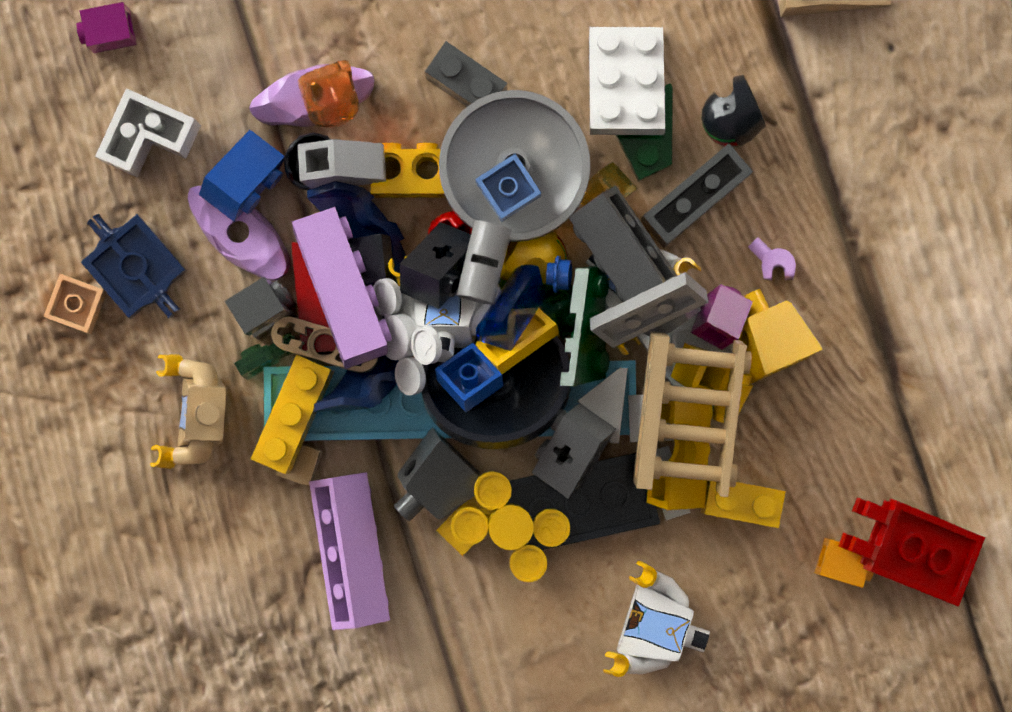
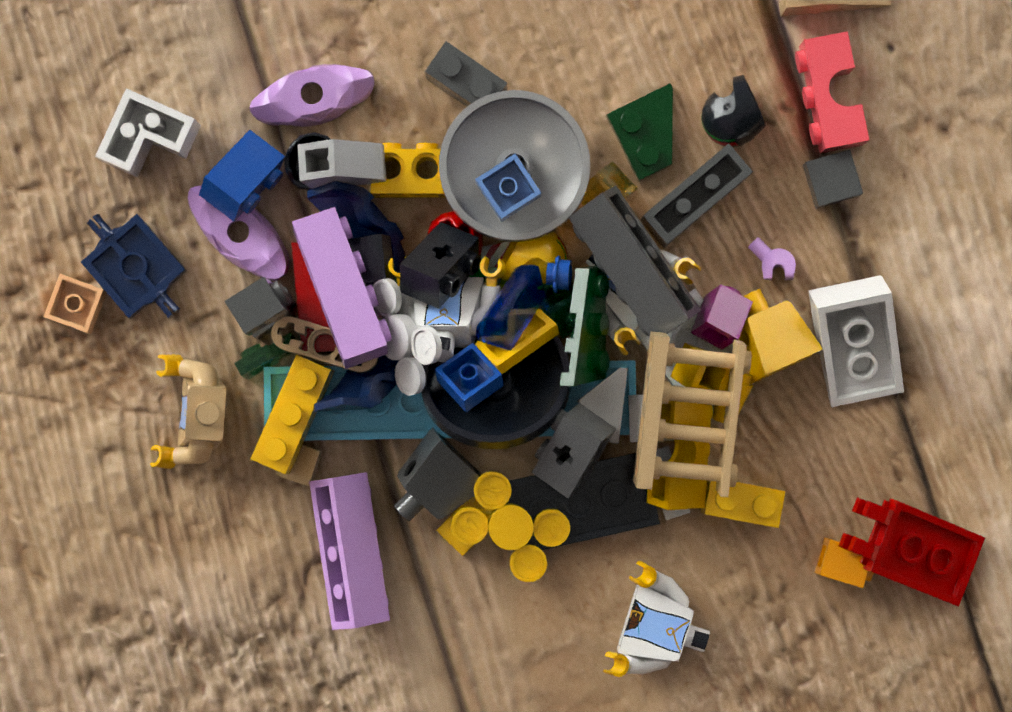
(106, 27): magenta brick -> none
(329, 95): clear orange helmet -> none
(483, 262): light grey pin -> none
(626, 81): white plate -> none
(649, 310): light grey plate -> none
(832, 179): none -> dark grey piece
(834, 125): none -> coral arch
(857, 340): none -> white slope

